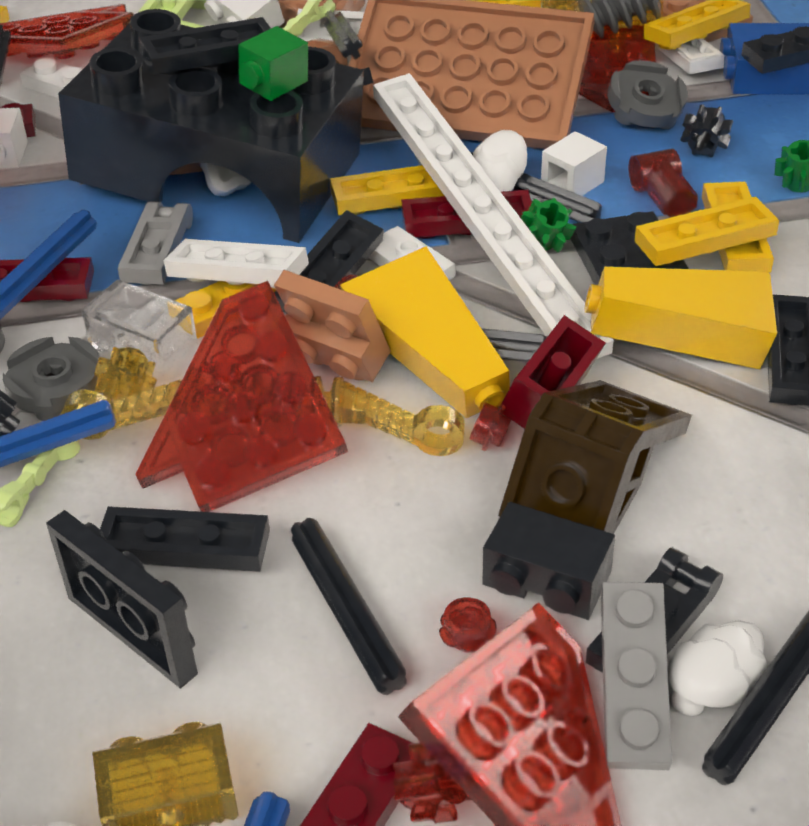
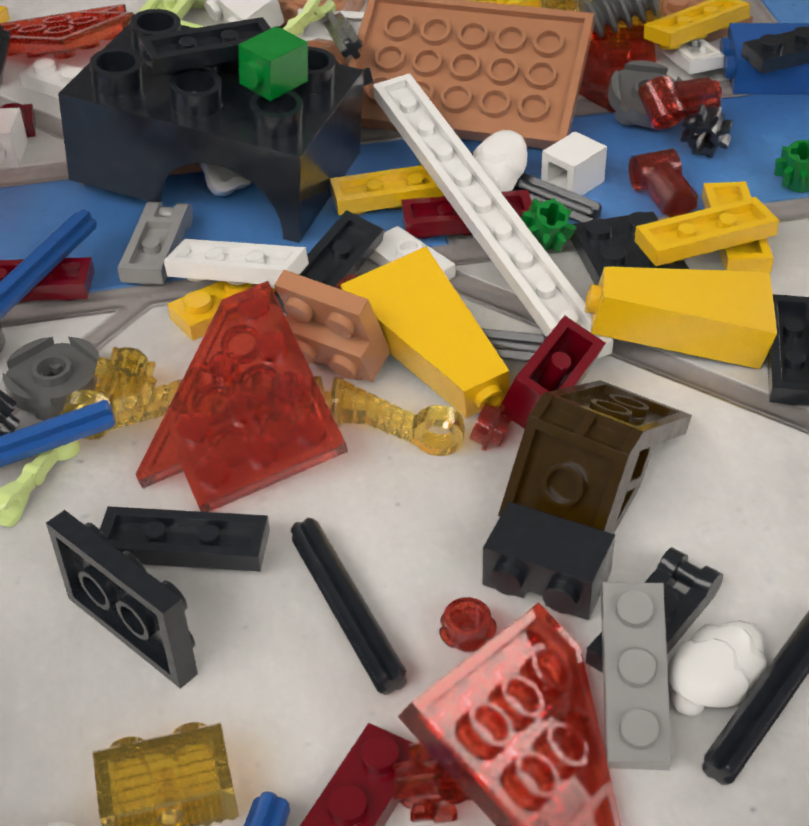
(140, 320): clear brick -> none
(670, 101): none -> clear red piece

